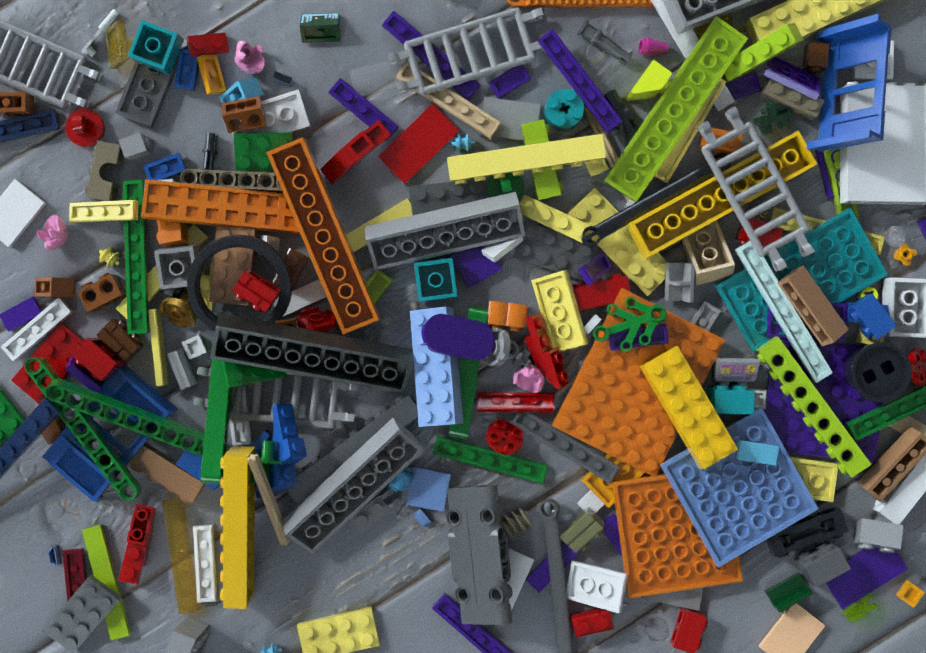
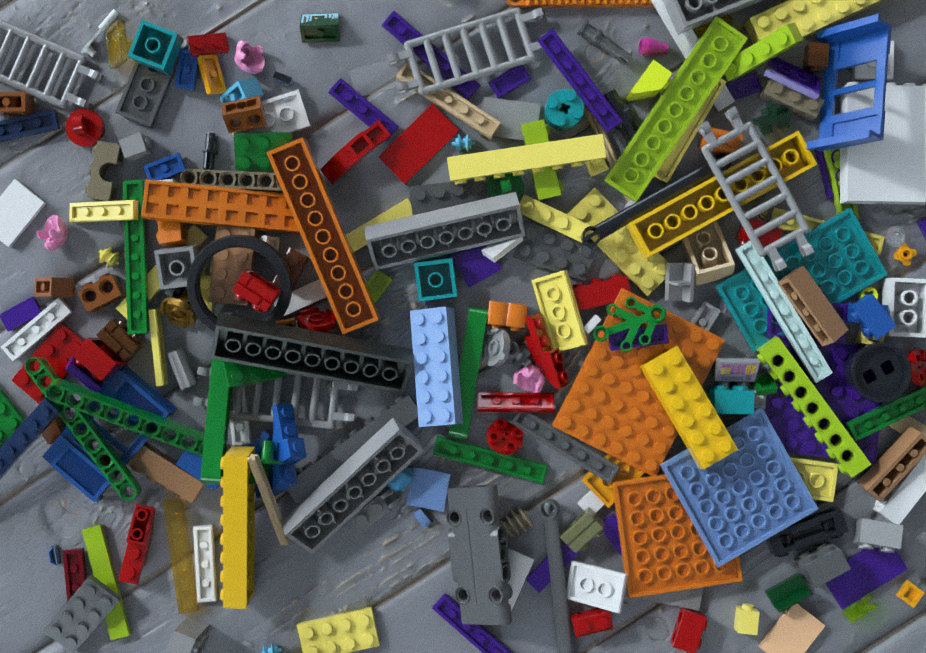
(194, 347): white tile -> none
(457, 337): dark purple tile -> none
(595, 268): dark purple tile -> none
(746, 619): none -> light yellow brick
(757, 452): medium azure tile -> none
(765, 385): none -> green plate

